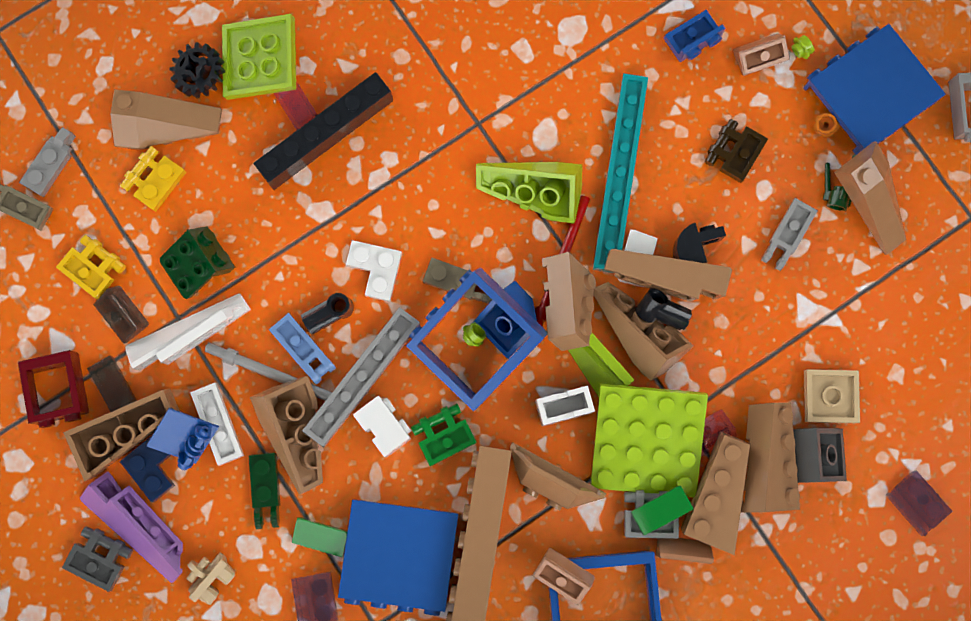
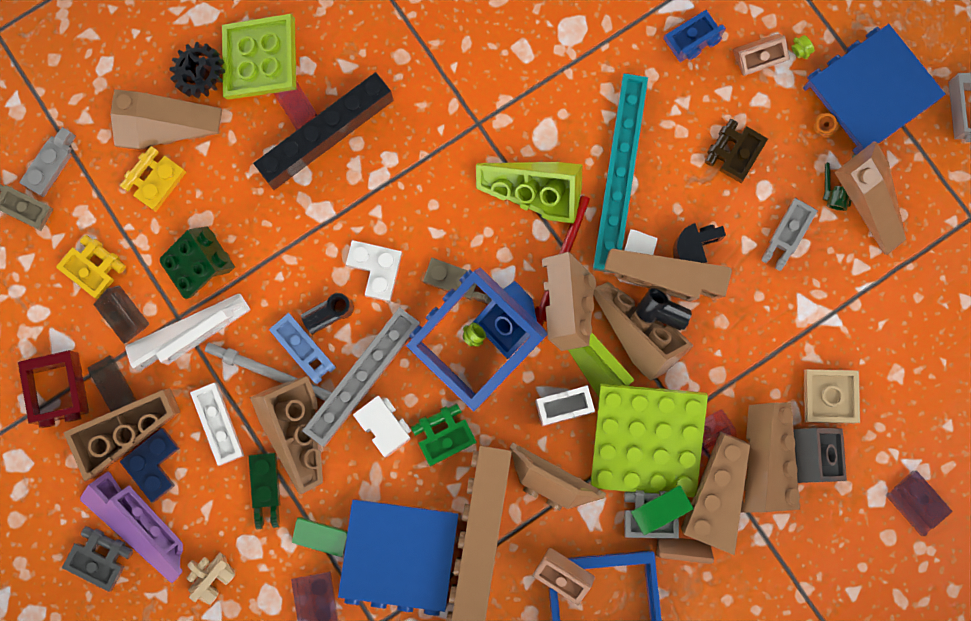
(182, 437): hinge -> none

